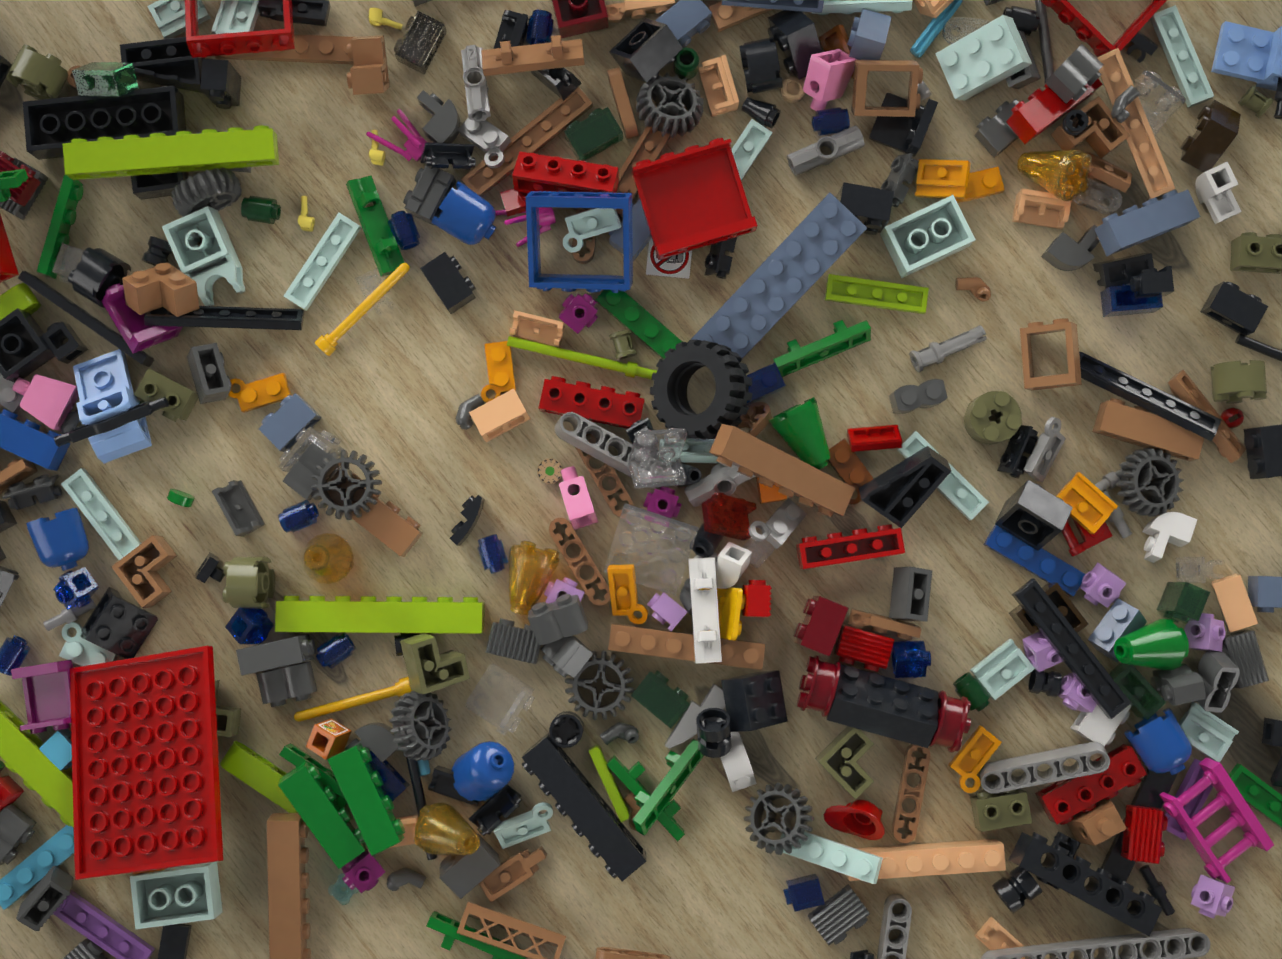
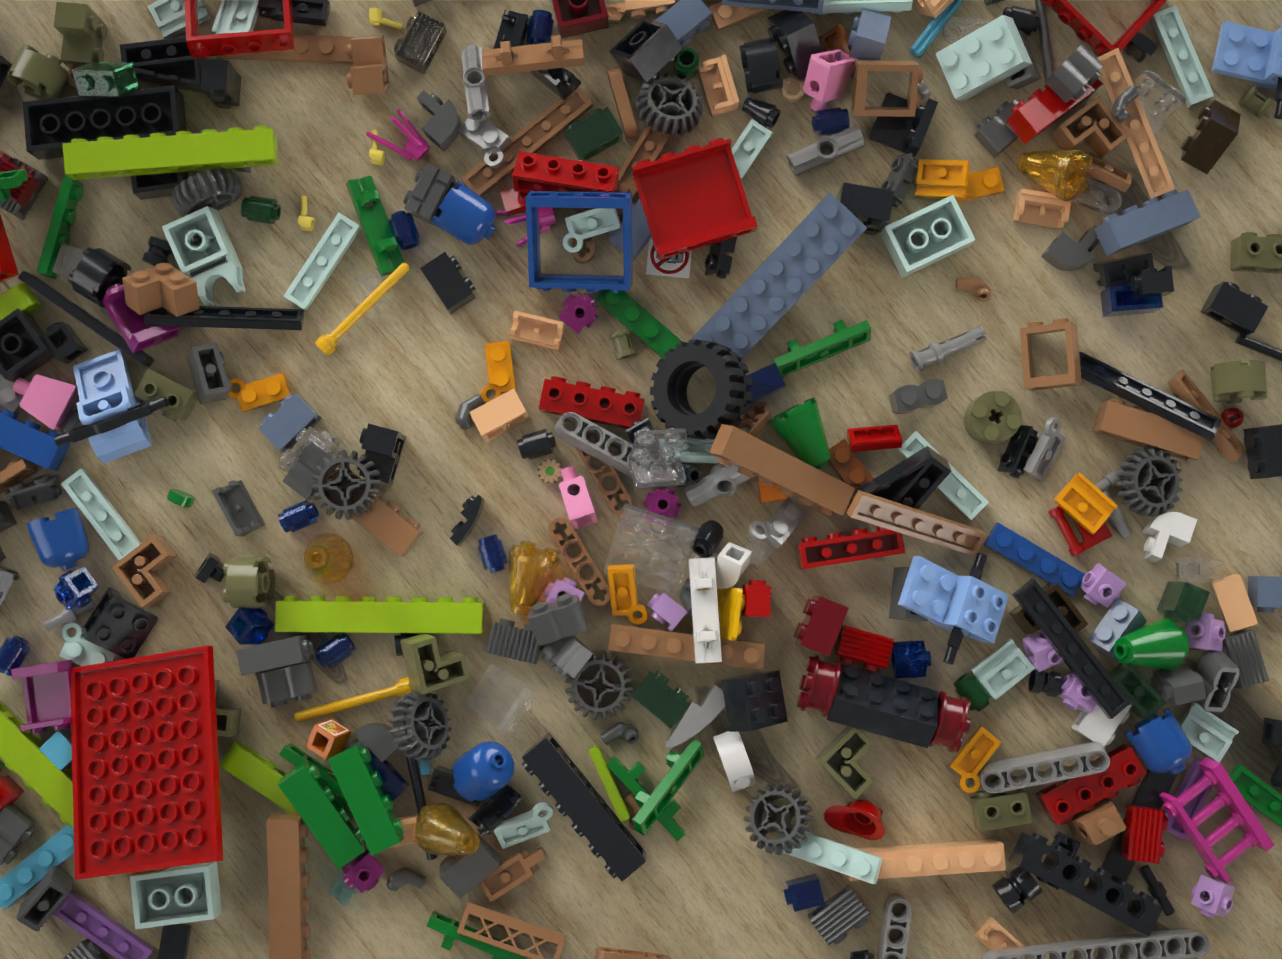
(81, 32): none -> olive brick
(384, 449): none -> black brick
(442, 154): black hinge -> none
(536, 444): none -> black brick
(566, 729): black wheel -> none
(630, 368): lime bar -> none
(713, 732): black wheel -> none
(727, 516): clear red bracket -> none
(876, 294): lime plate -> none
(882, 624): medium nougat hinge -> none
(906, 791): medium nougat beam -> none
(916, 523): none -> medium nougat plate
(954, 602): none -> light blue piece
(1033, 515): black brick -> none
(1067, 123): black bush -> none
(1215, 191): white brick -> none

